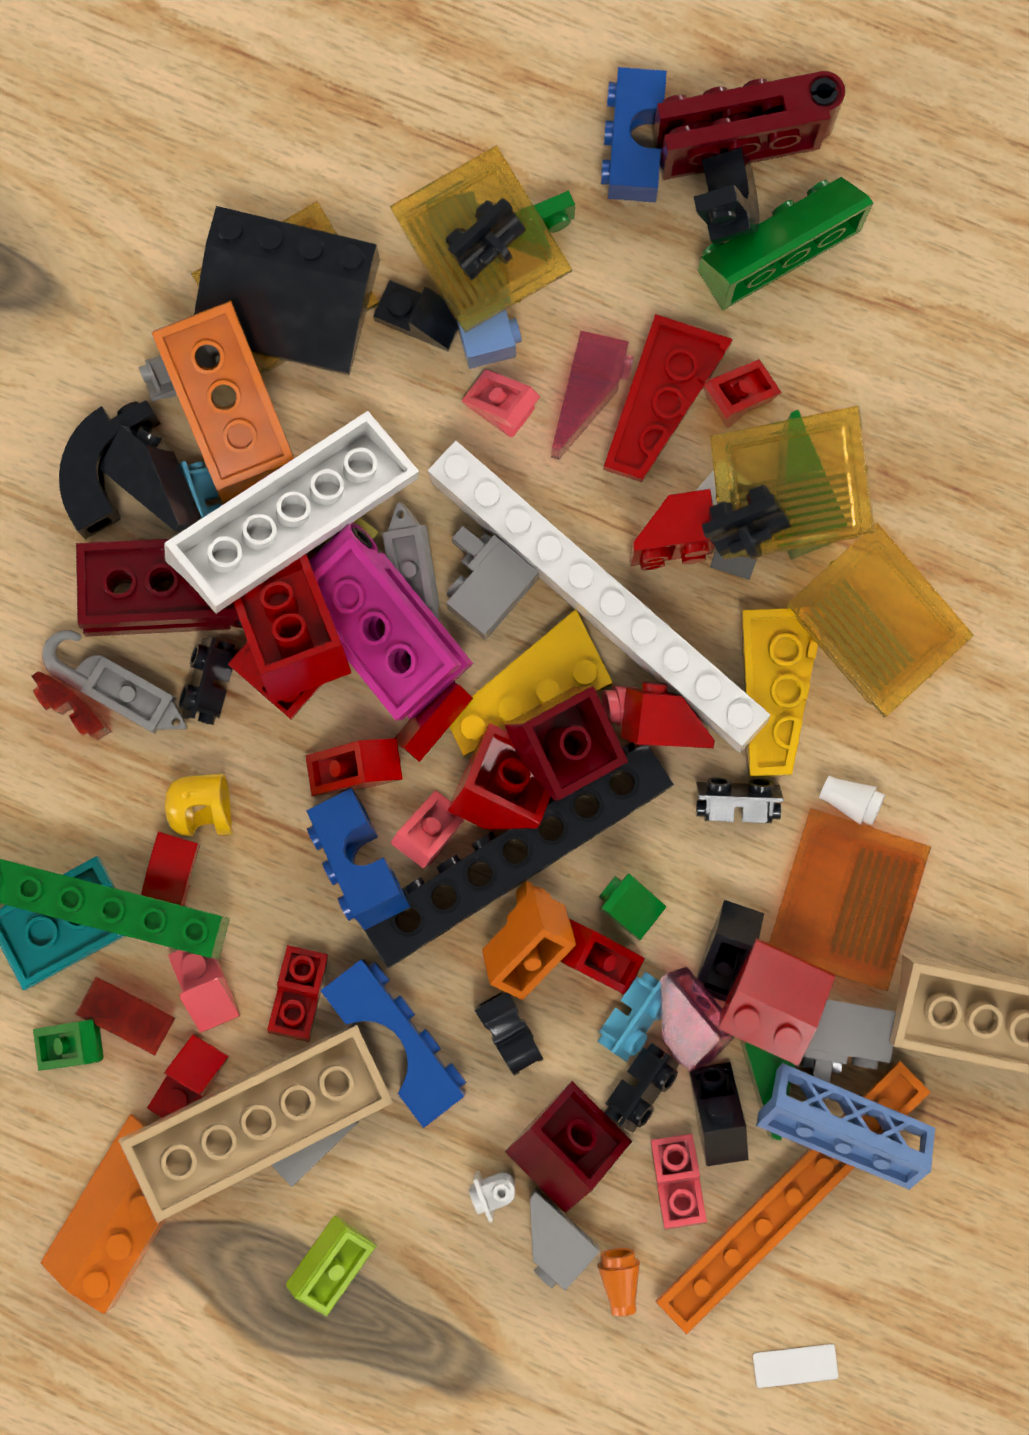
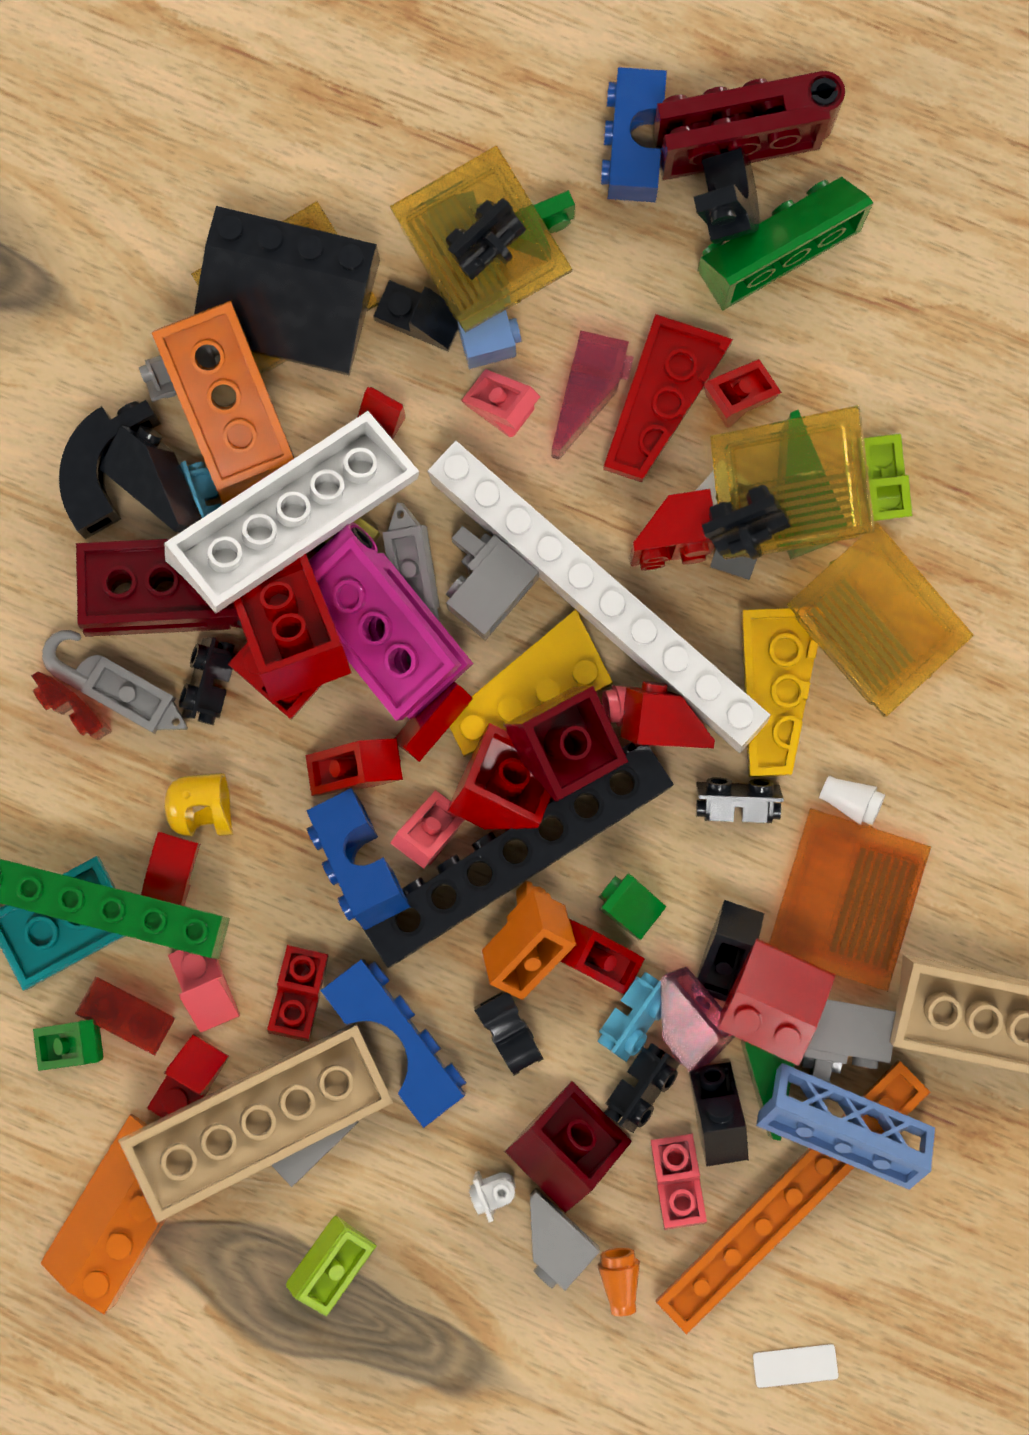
(384, 409): none -> red slope
(887, 477): none -> lime slope

